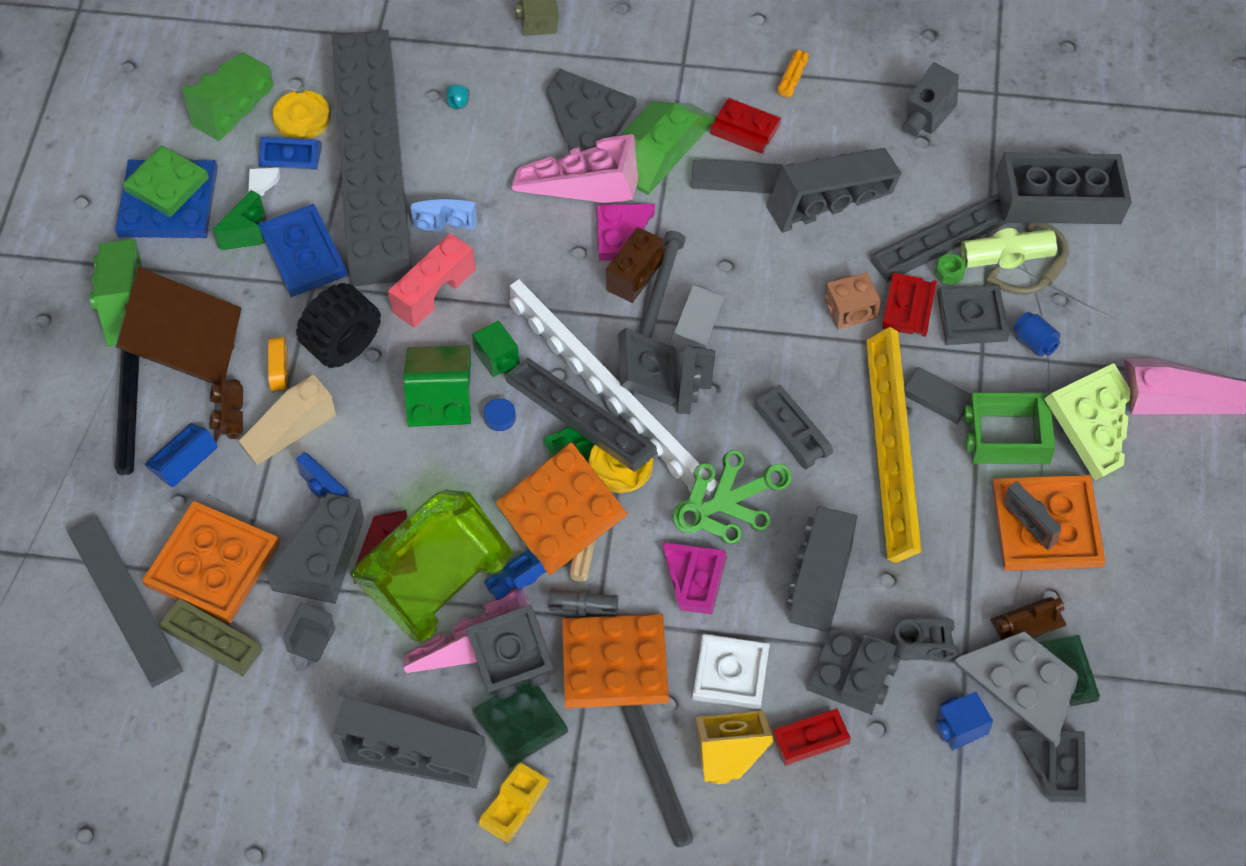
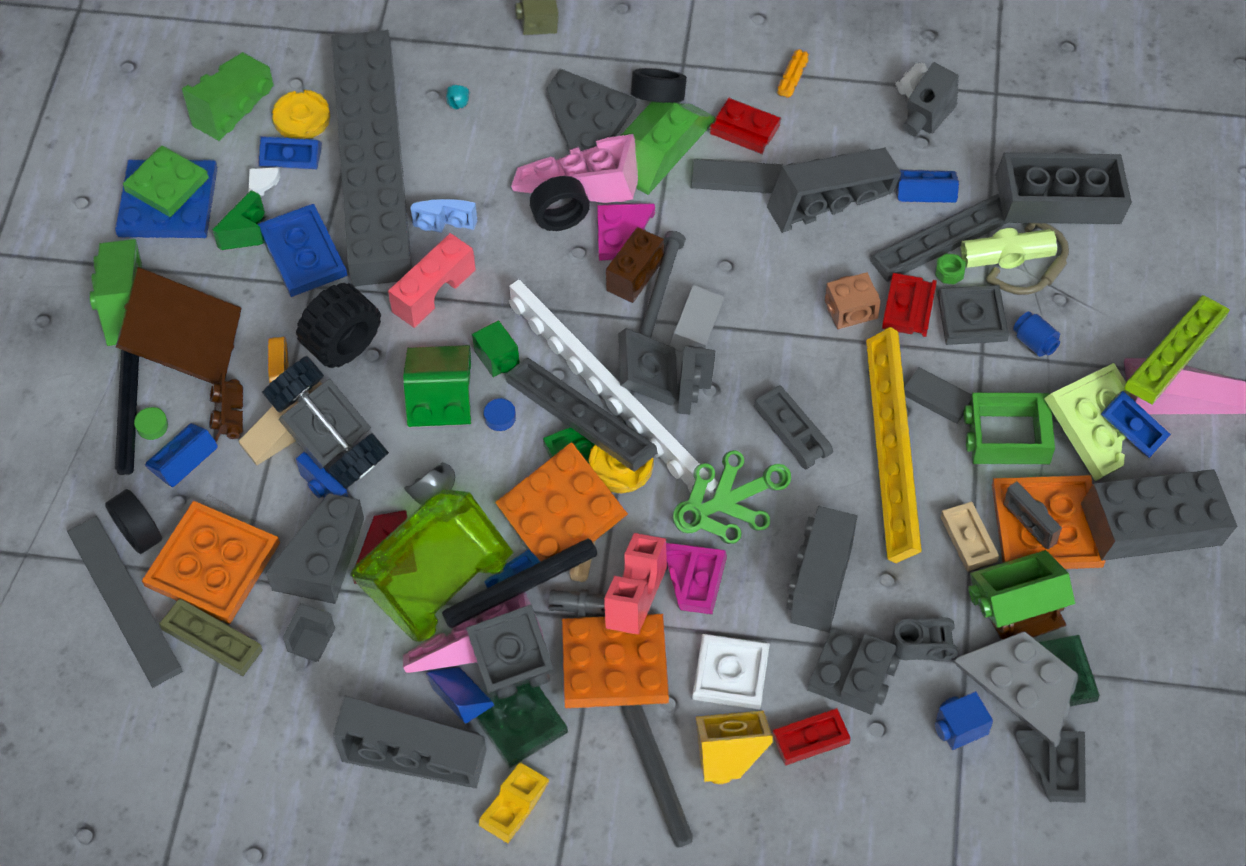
(133, 521): none -> black tyre
(151, 423): none -> bright green tile
(324, 422): none -> plate
(436, 480): none -> dark grey hair
(459, 693): none -> blue slope
(519, 583): none -> black axle
(552, 191): none -> black tyre
(632, 595): none -> coral arch
(658, 85): none -> black tyre
(911, 79): none -> white tile
(928, 186): none -> blue slope
(969, 536): none -> tan plate
(1021, 588): none -> bright green window
(1135, 424): none -> blue slope
(1158, 514): none -> dark grey brick
(1176, 349): none -> lime tile

